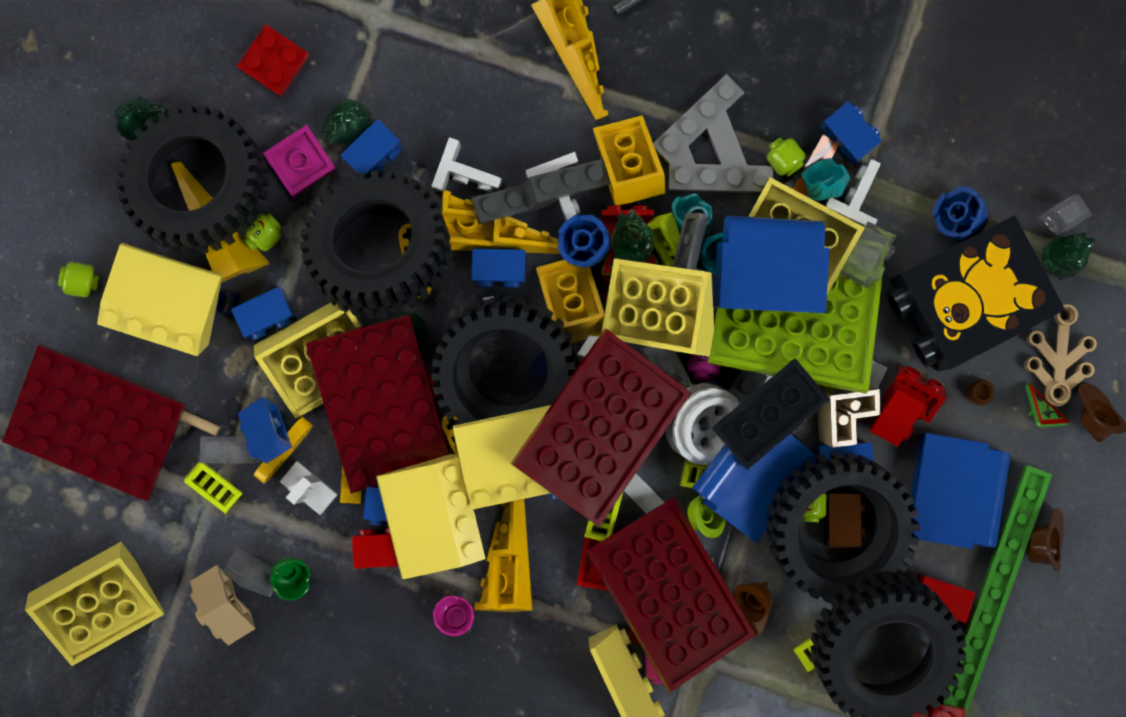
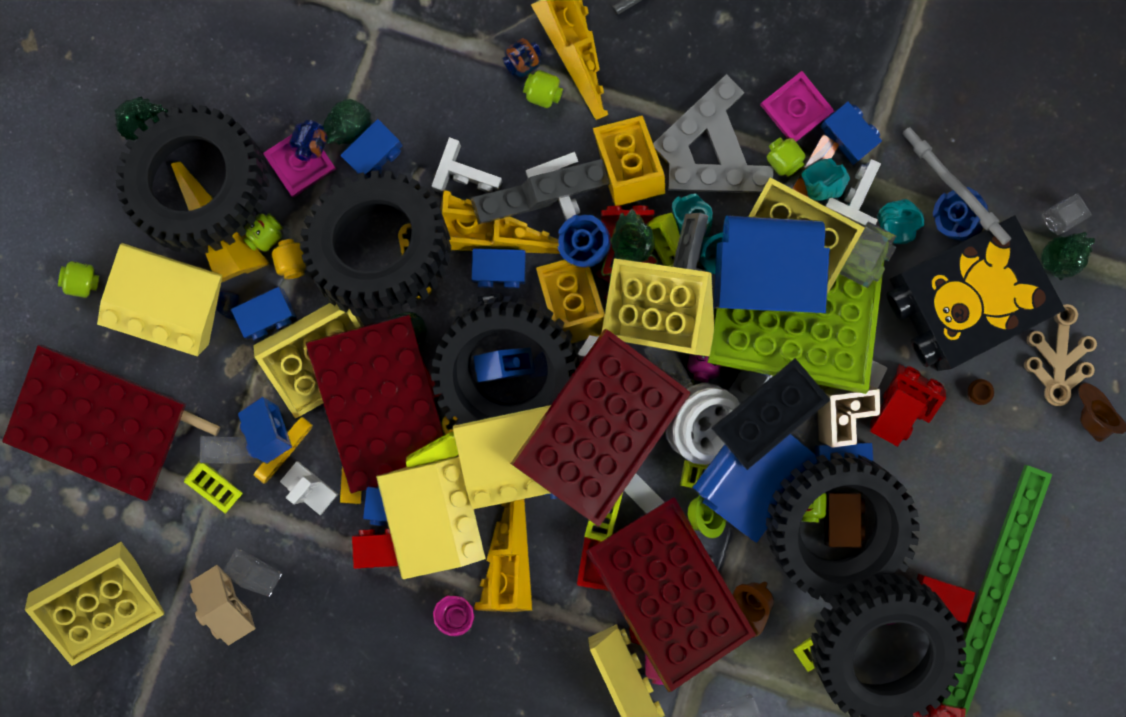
(273, 60): red plate -> none
(288, 259): none -> yellow head
(290, 578): green hair -> none
(308, 140): none -> clear blue head
(438, 450): none -> neon yellow slope
(504, 364): none -> blue brick
(522, 57): none -> head
(542, 89): none -> lime head
(797, 107): none -> dark pink plate
(901, 219): none -> teal hair
(958, 491): blue piece -> none
(987, 220): none -> light grey bar
(1044, 413): piece -> none
(1046, 542): reddish brown piece -> none

